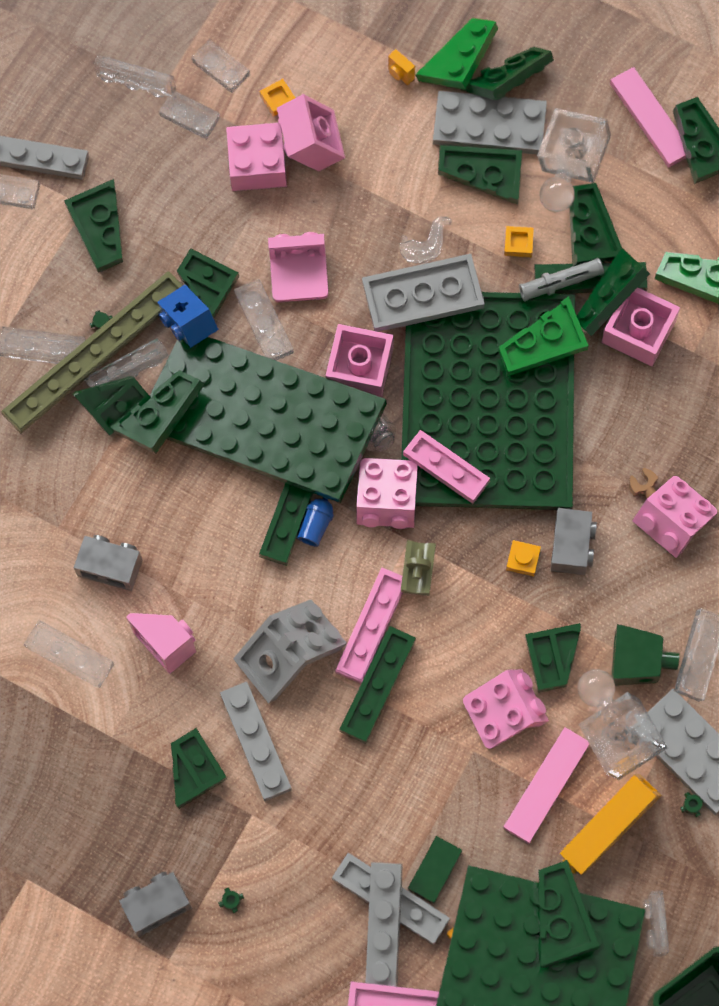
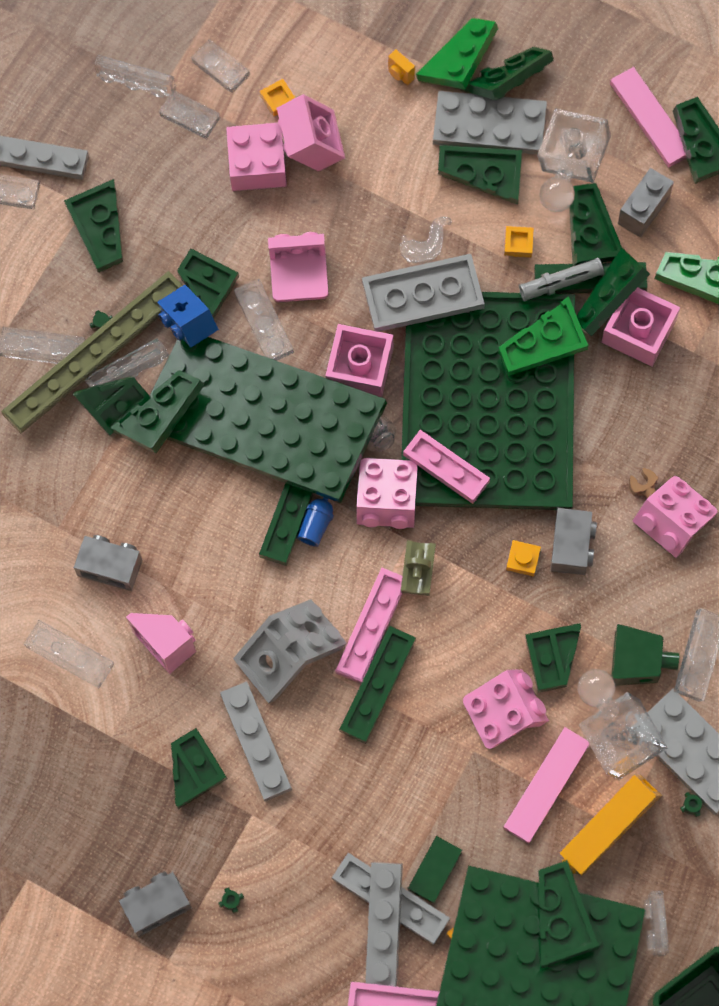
(645, 202): none -> flat silver brick

